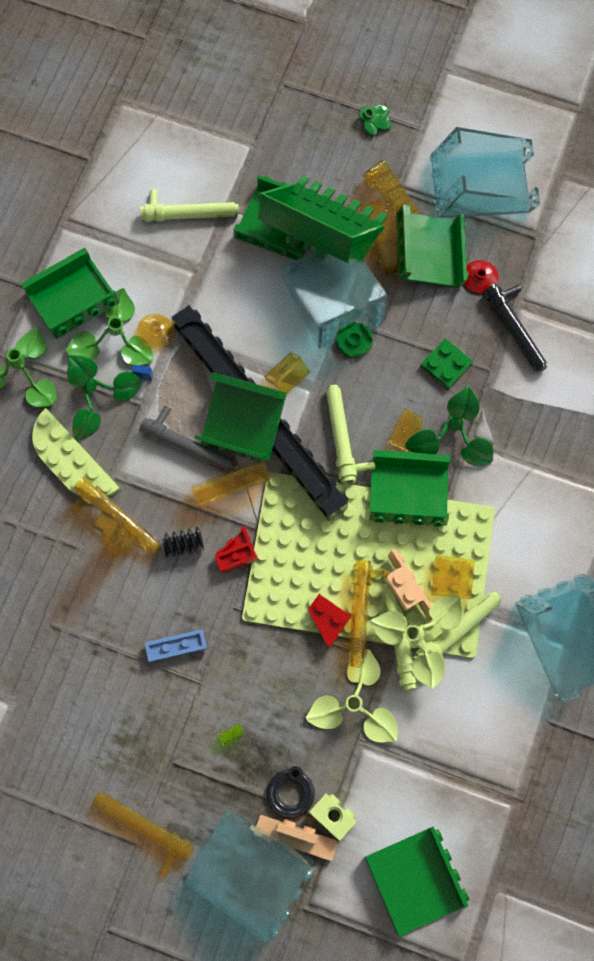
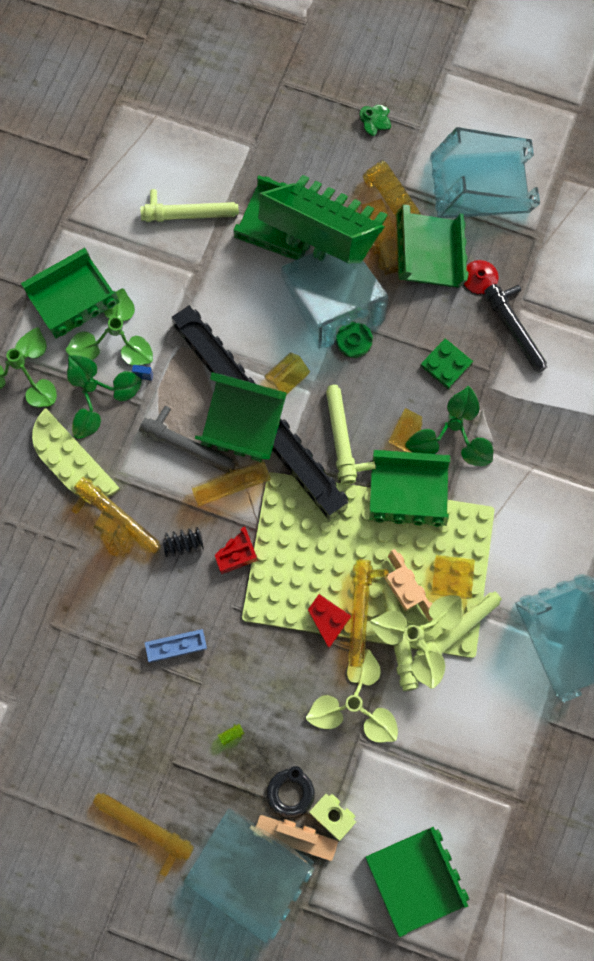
(155, 337): clear yellow dish -> none

